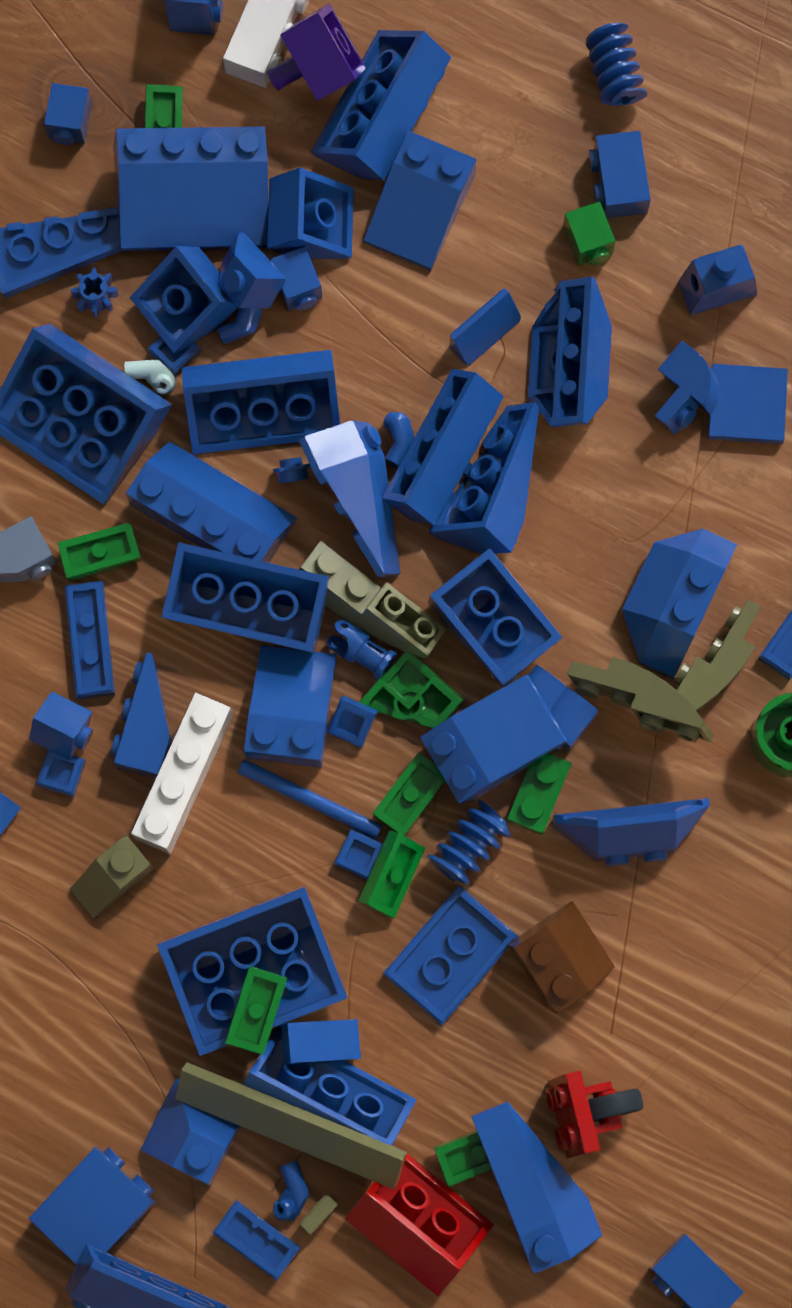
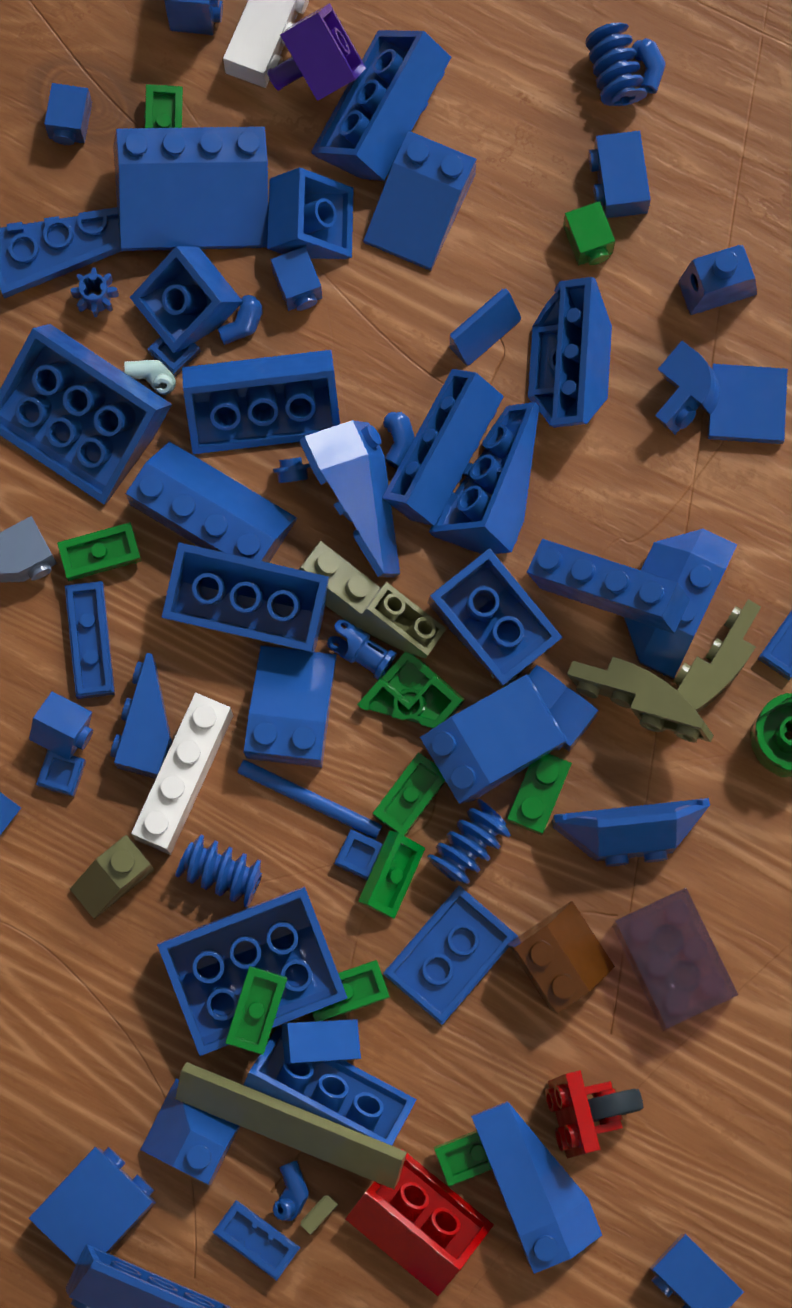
(220, 869): none -> blue piece
(249, 275): blue slope -> none
(352, 721): blue tile -> none
(363, 987): none -> green plate
(608, 585): none -> blue brick
(654, 62): none -> blue arm
(674, 959): none -> brick

